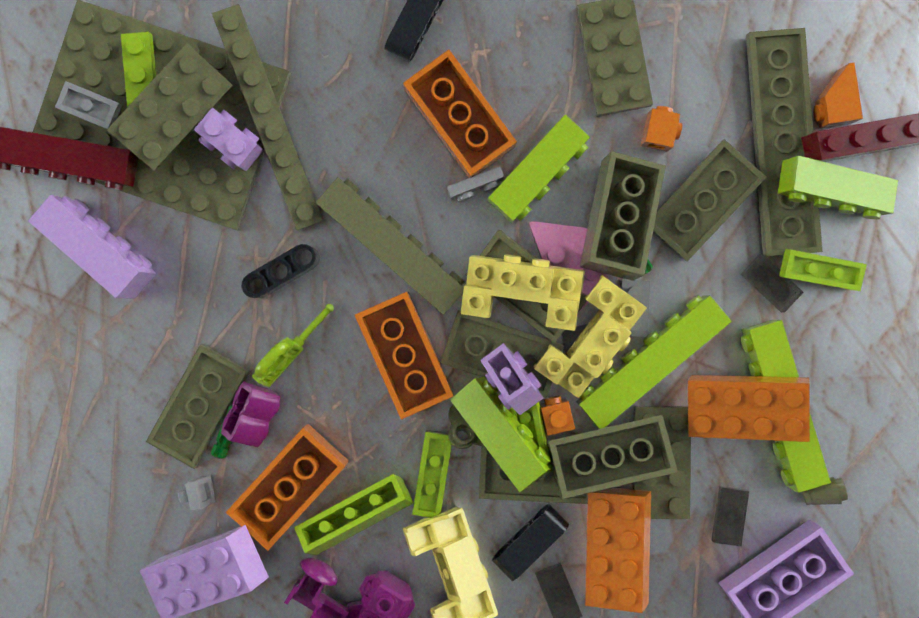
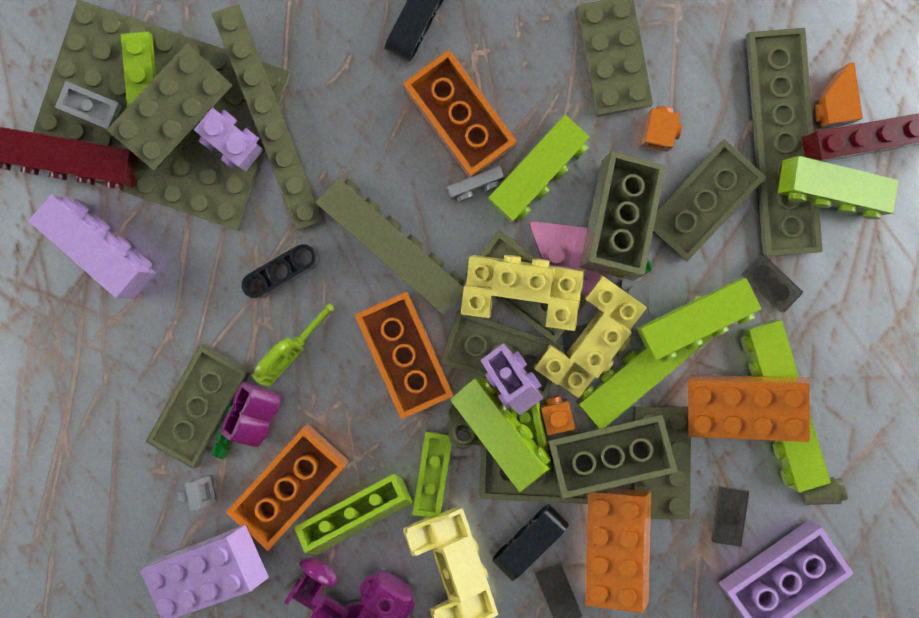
(699, 319): none -> lime brick
(822, 270): lime plate -> none

